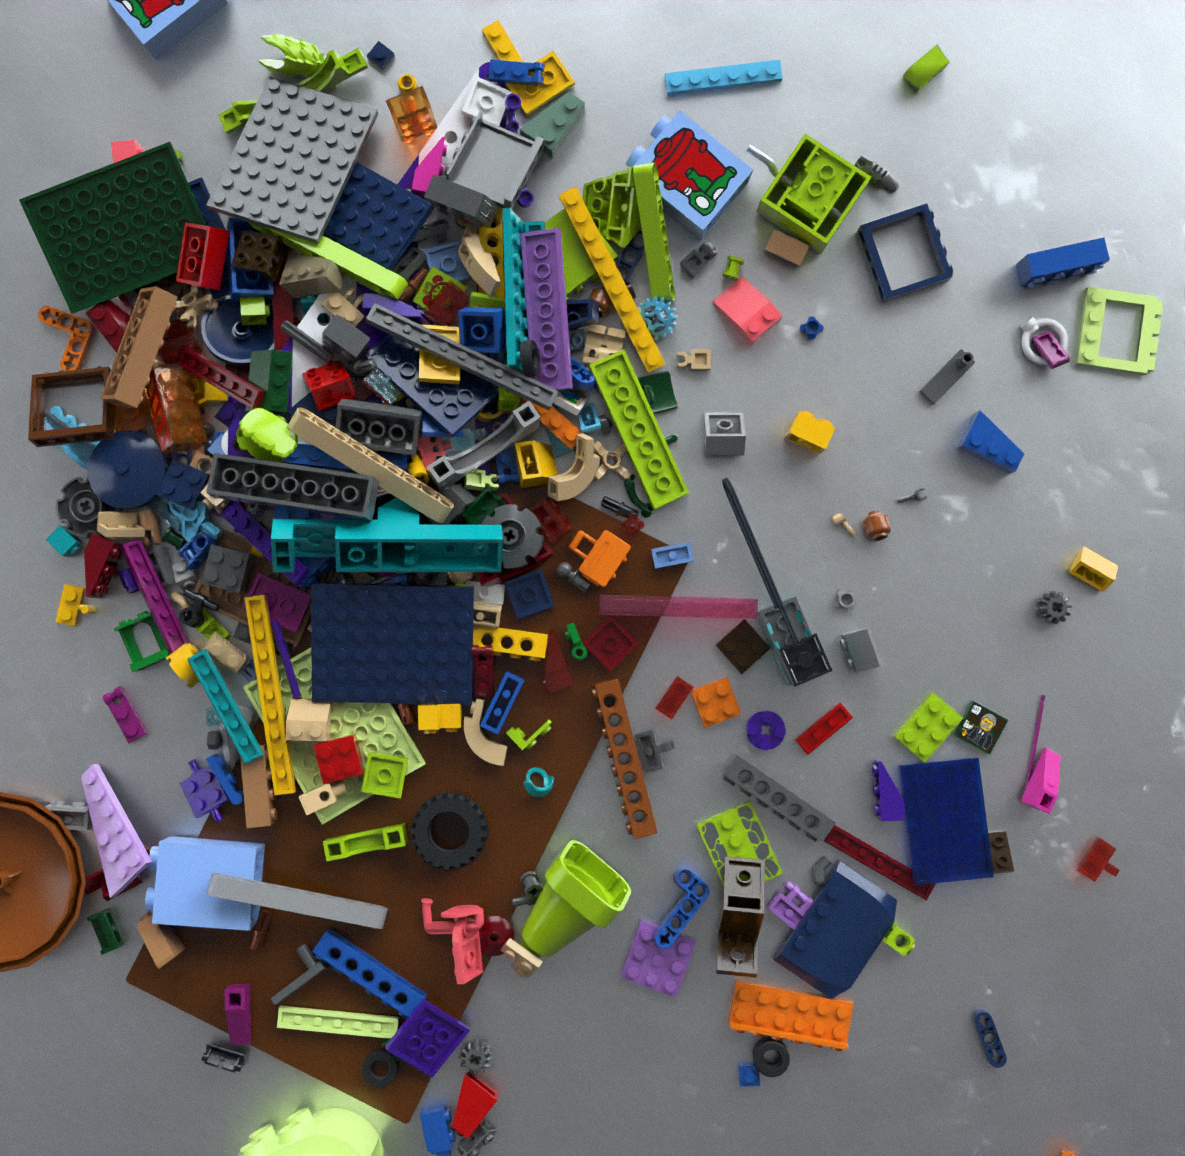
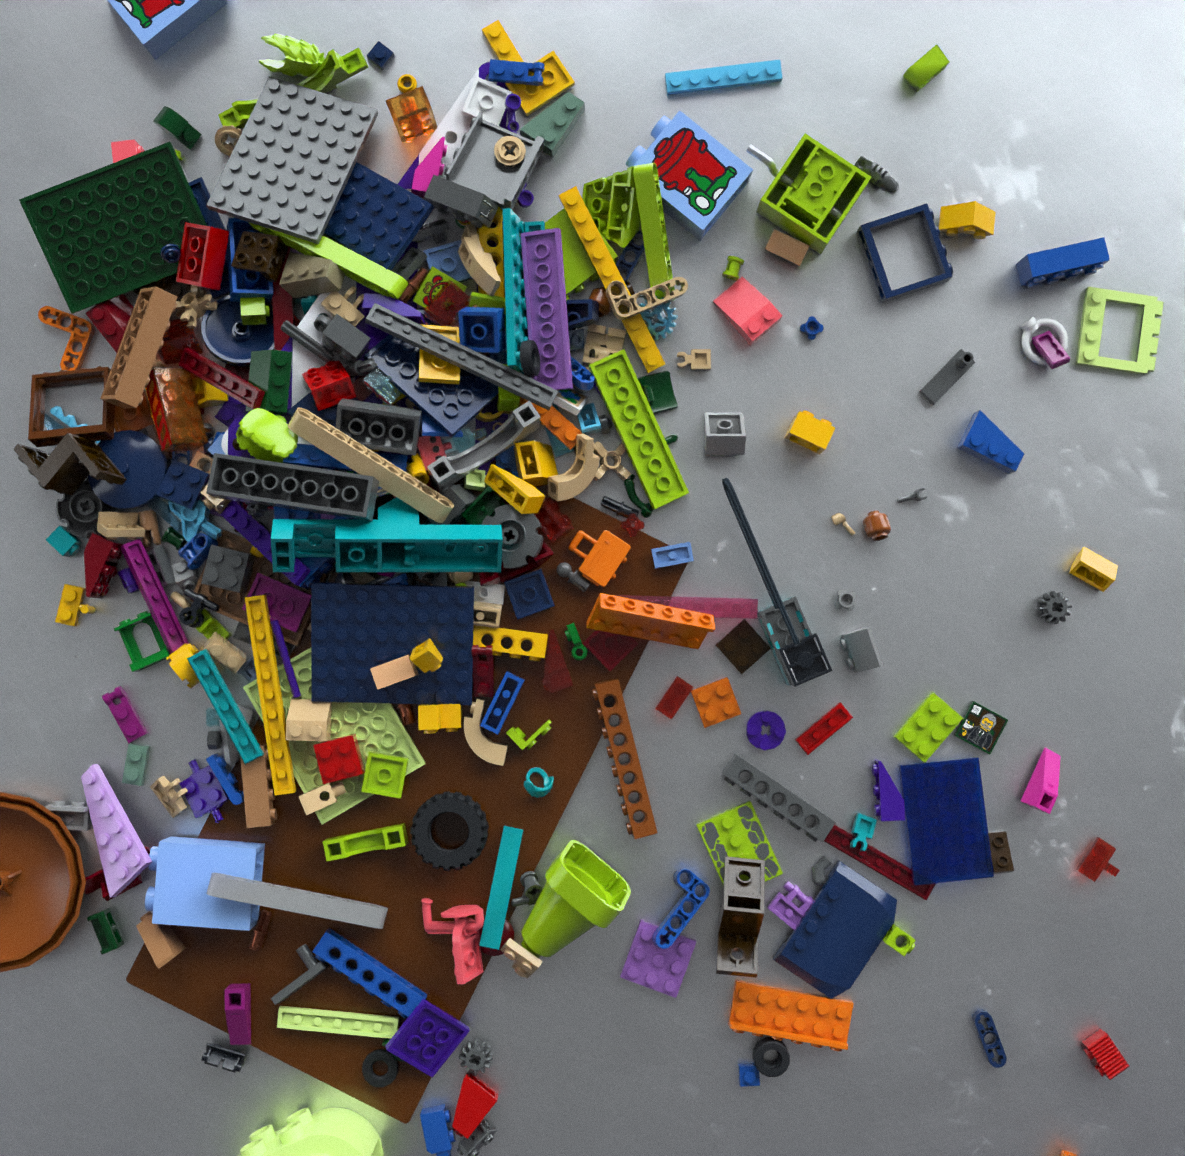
(69, 464): none -> dark brown bracket
(136, 764): none -> sand green plate
(167, 795): none -> tan hinge
(170, 253): none -> dark blue plate
(177, 127): none -> dark green brick
(221, 137): none -> tan gear
(318, 323): none -> dark grey hinge
(393, 672): none -> light nougat hinge
(426, 656): none -> yellow slope
(501, 887): none -> teal tile
(509, 143): none -> tan gear
(515, 491): none -> yellow slope
(648, 294): none -> tan beam
(650, 621): none -> orange bracket
(651, 750): dark grey plate -> none
(695, 261): dark grey plate -> none
(863, 828): none -> teal plate
(967, 218): none -> yellow brick
(1035, 740): magenta piece -> none
(1105, 1054): none -> red brick

